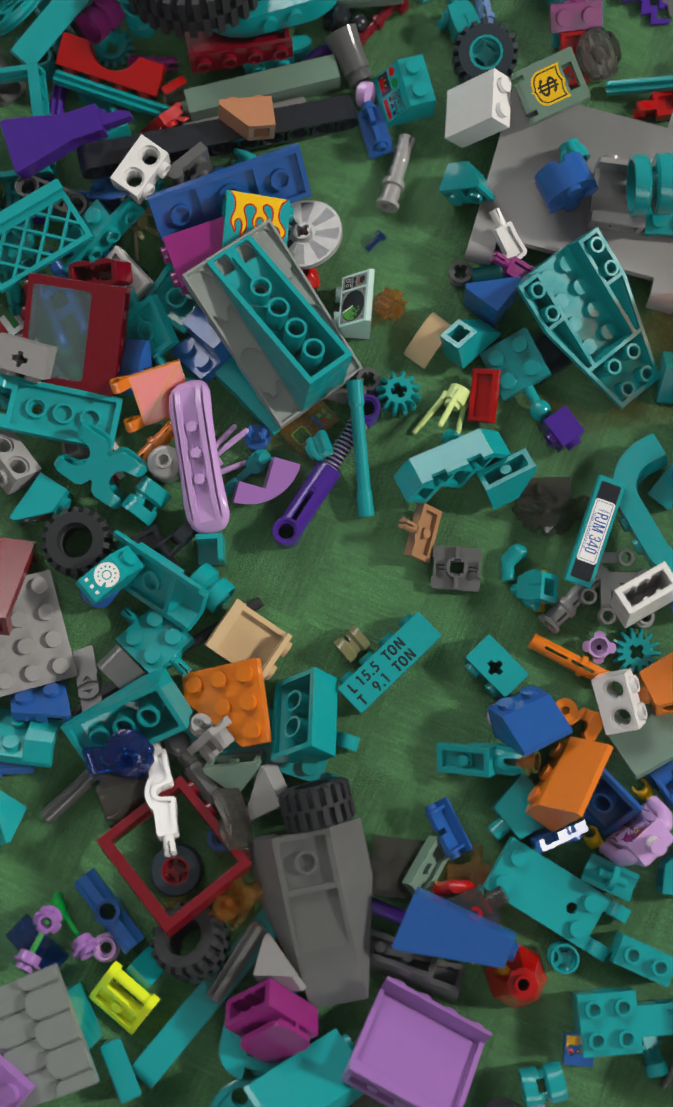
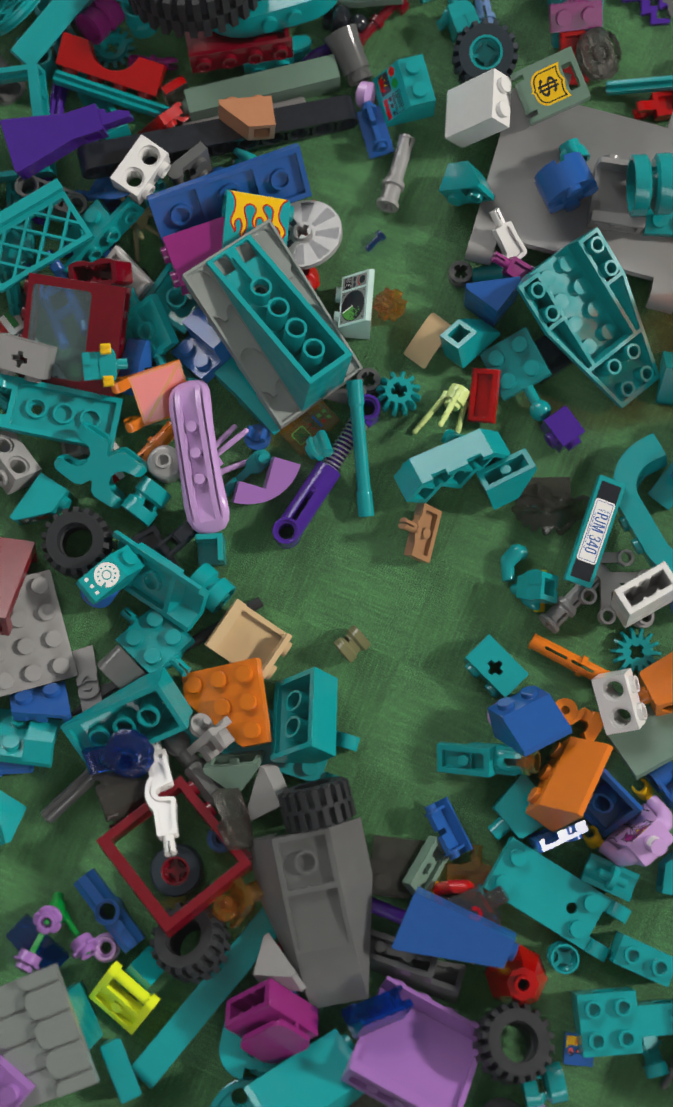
(102, 365): none -> teal piece
(236, 961): dark grey axle -> none
(376, 1012): none -> clear blue hinge
(389, 662): teal brick -> none
(447, 555): dark grey piece -> none
(536, 1041): none -> black tyre
(599, 639): lavender plate -> none

